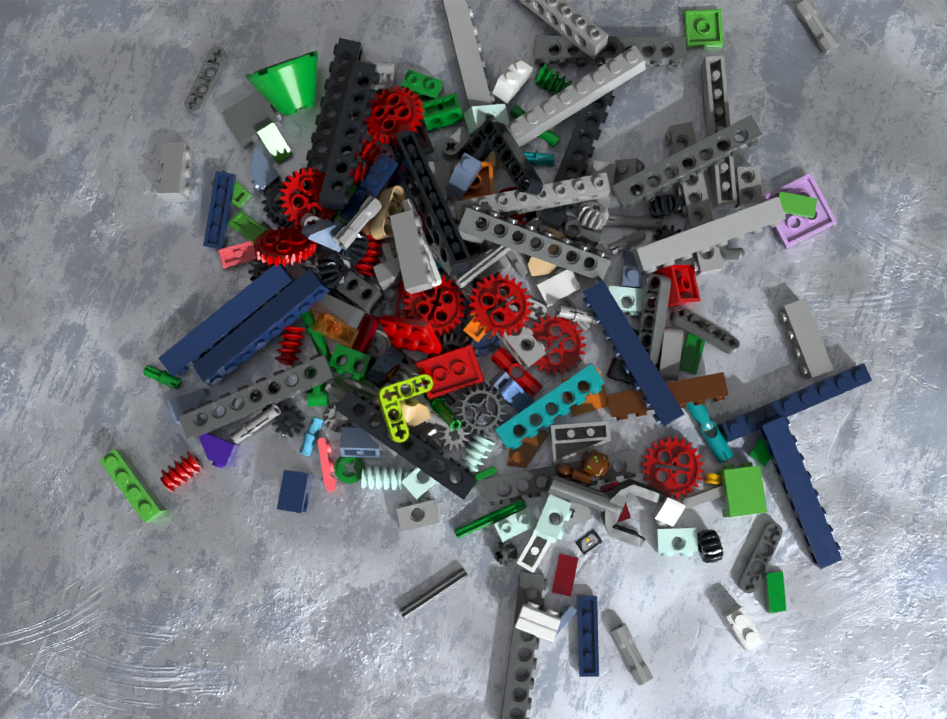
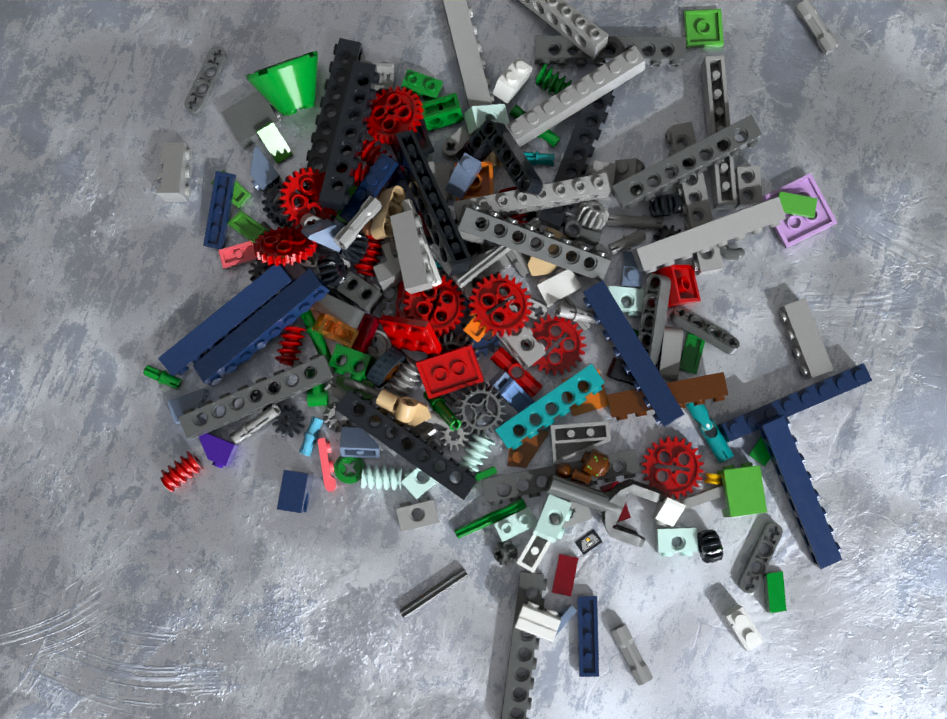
(132, 485): bright green brick -> none
(394, 403): lime beam -> none

